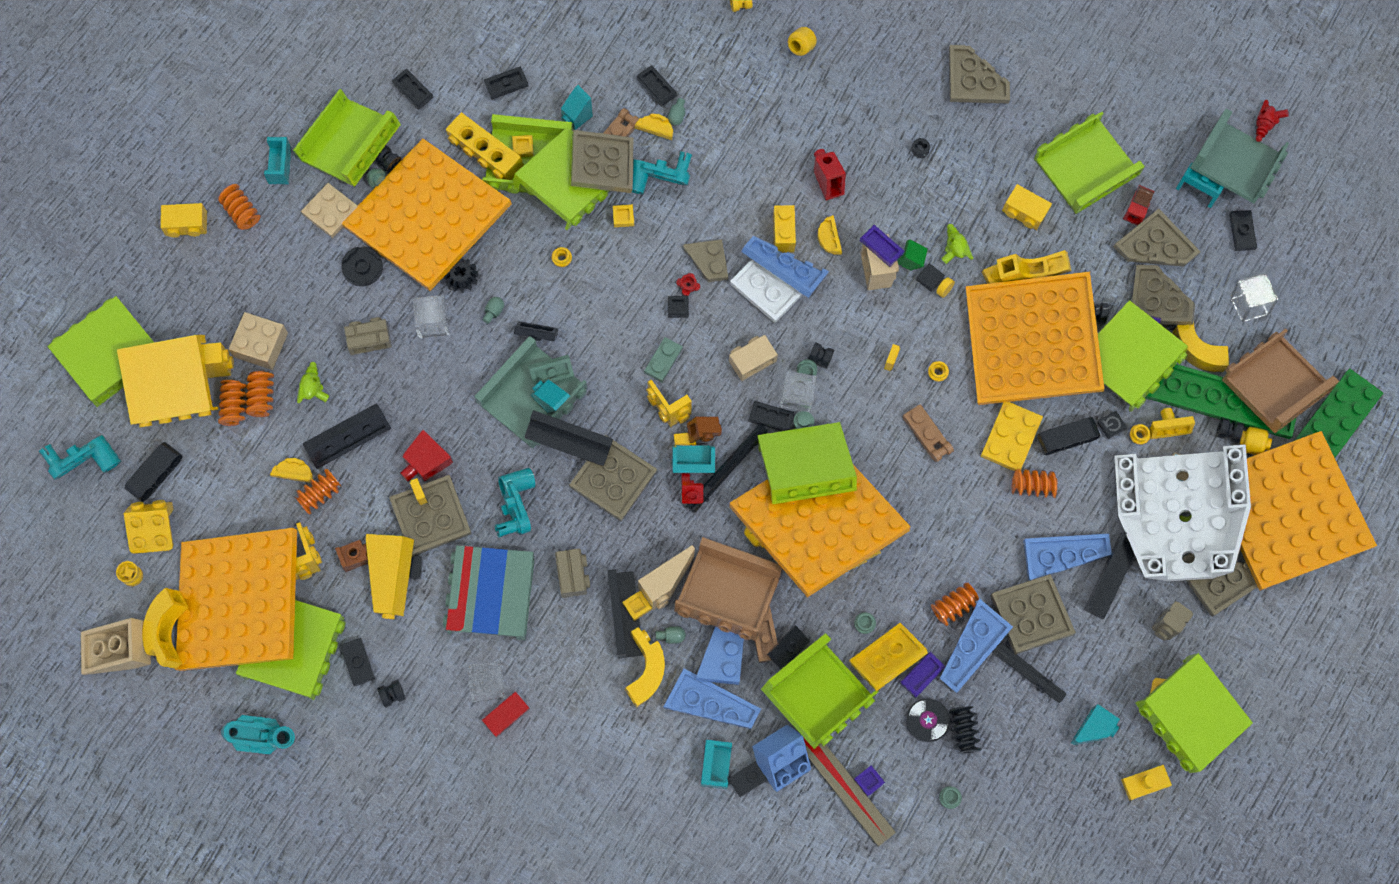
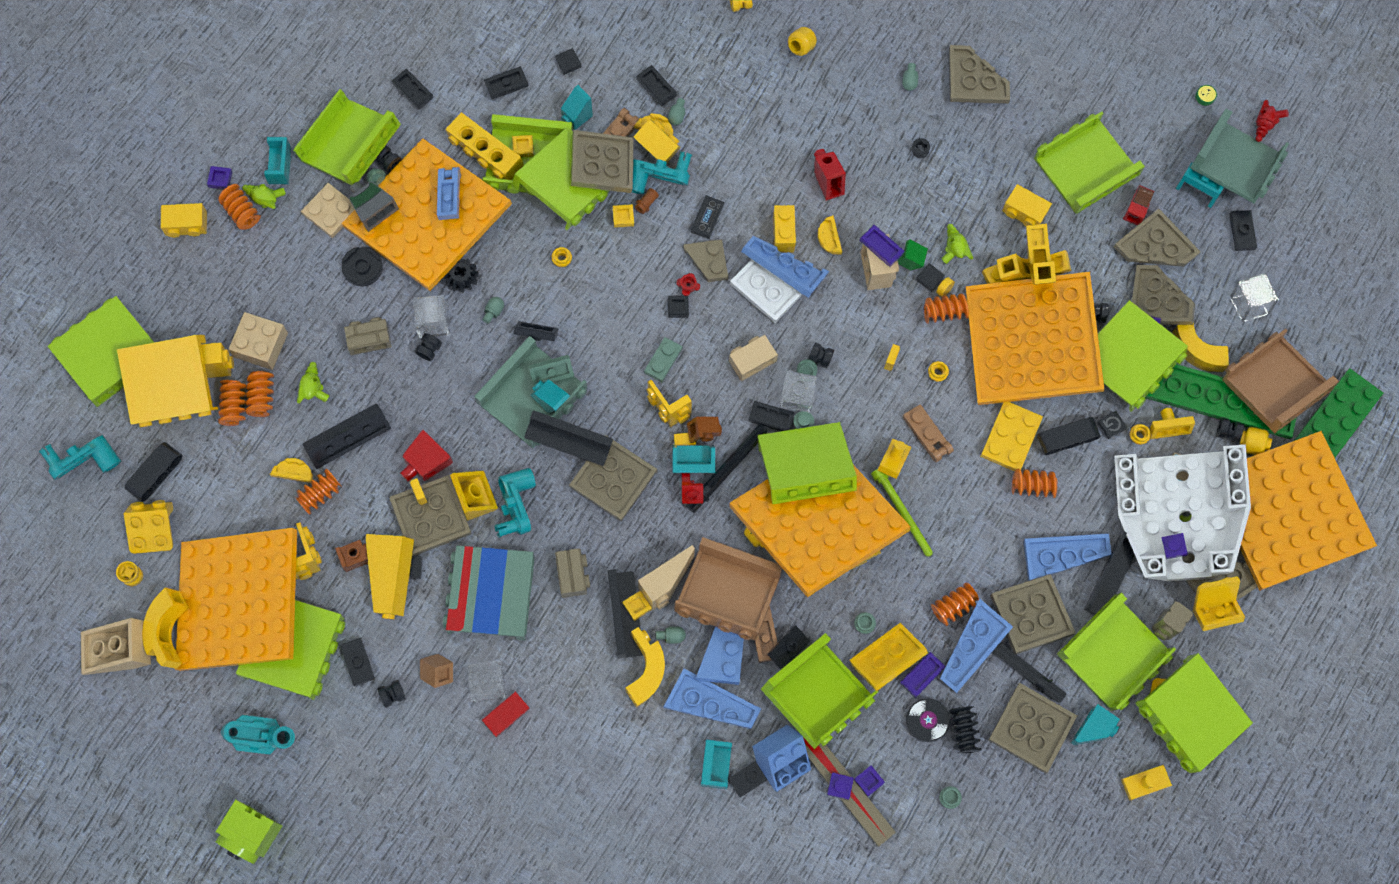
(219, 177): none -> dark purple plate
(246, 832): none -> lime piece
(263, 195): none -> lime piece
(372, 204): none -> dark grey torso
(428, 347): none -> black wheel
(436, 670): none -> medium nougat panel
(448, 193): none -> medium blue plate
(474, 493): none -> yellow slope
(568, 61): none -> black tile
(646, 201): none -> dark orange pin
(657, 141): none -> yellow brick
(707, 217): none -> black tile
(840, 786): none -> dark purple plate
(883, 479): none -> lime piece
(894, 458): none -> yellow tile
(910, 78): none -> sand green cylinder
(945, 306): none -> orange piece
(1032, 728): none -> dark tan plate
(1040, 263): none -> yellow arch
(1115, 654): none -> lime panel
(1174, 546): none -> dark purple plate
(1206, 95): none -> tile
(1217, 604): none -> yellow bracket

